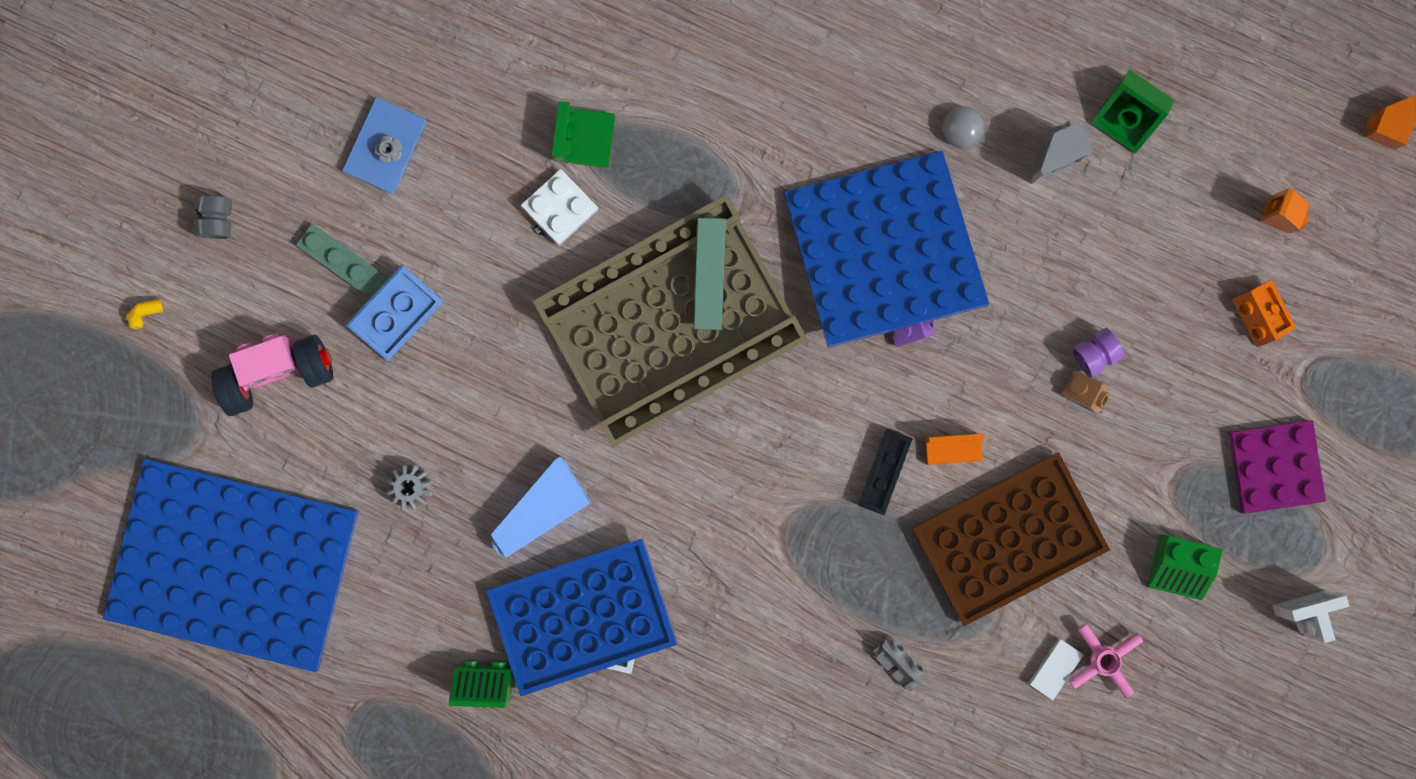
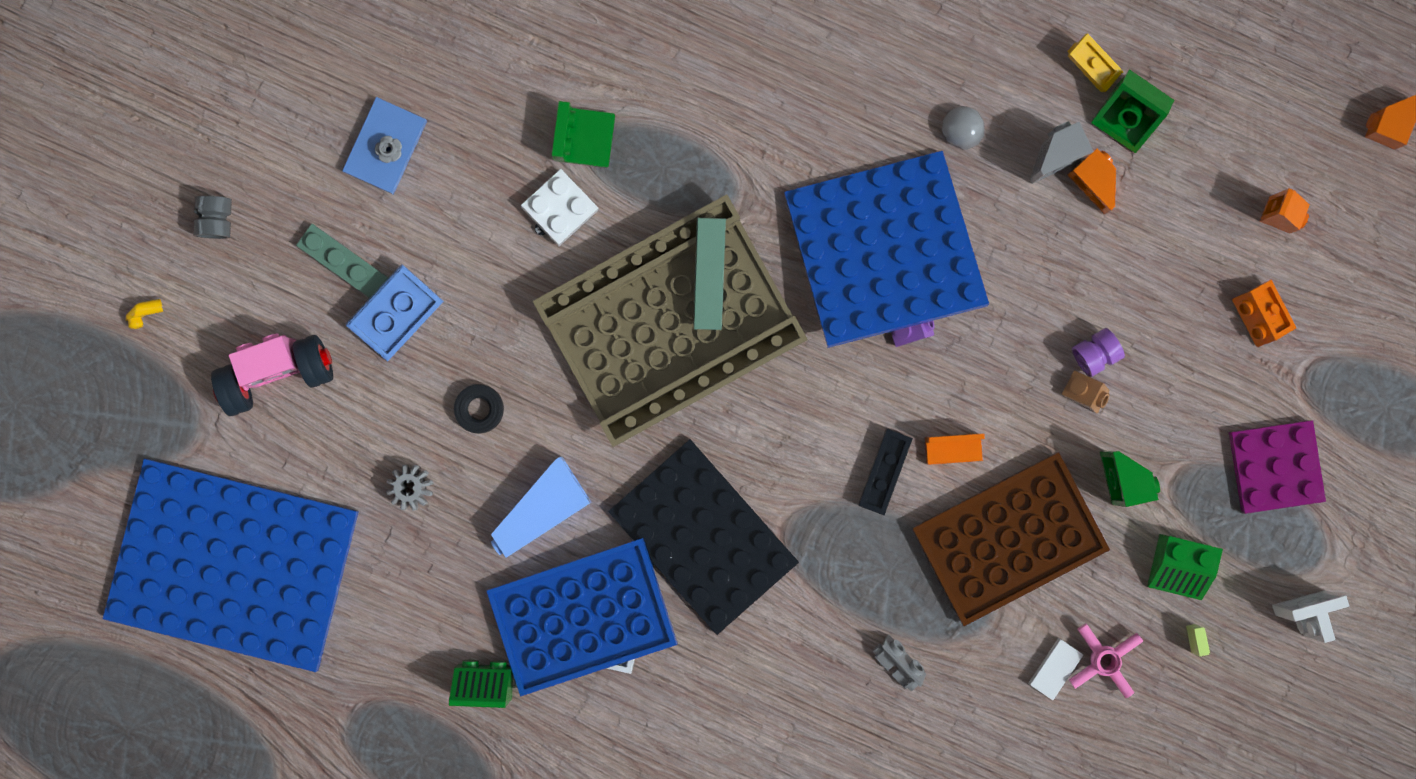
(462, 403): none -> black tyre
(704, 537): none -> black plate
(1094, 63): none -> yellow plate
(1097, 179): none -> orange slope
(1128, 480): none -> green slope
(1198, 640): none -> yellowish green tile

